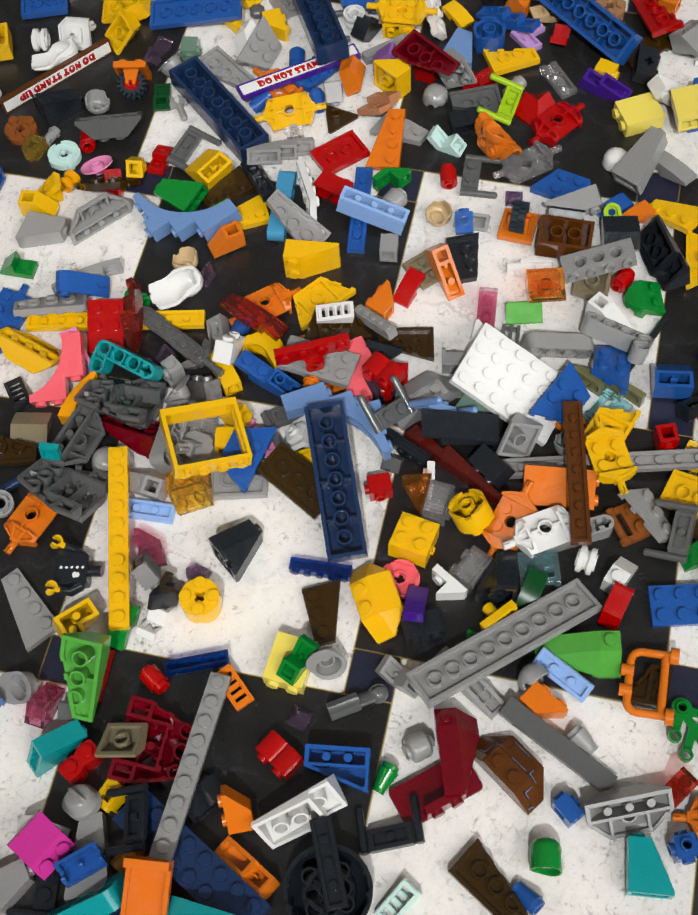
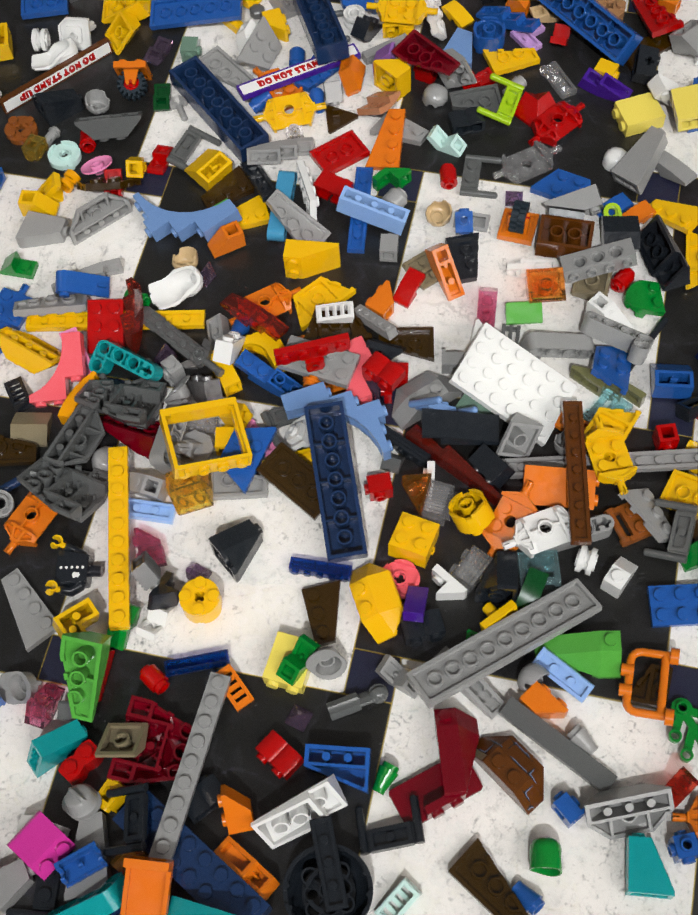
(50, 451): teal tile -> none
(170, 63): light grey piece -> none
(181, 194): green slope -> none
(390, 413): dark grey plate -> none
(418, 746): light grey head -> none
(494, 139): orange piece -> none
(566, 387): blue wing -> none
(615, 606): red slope -> none

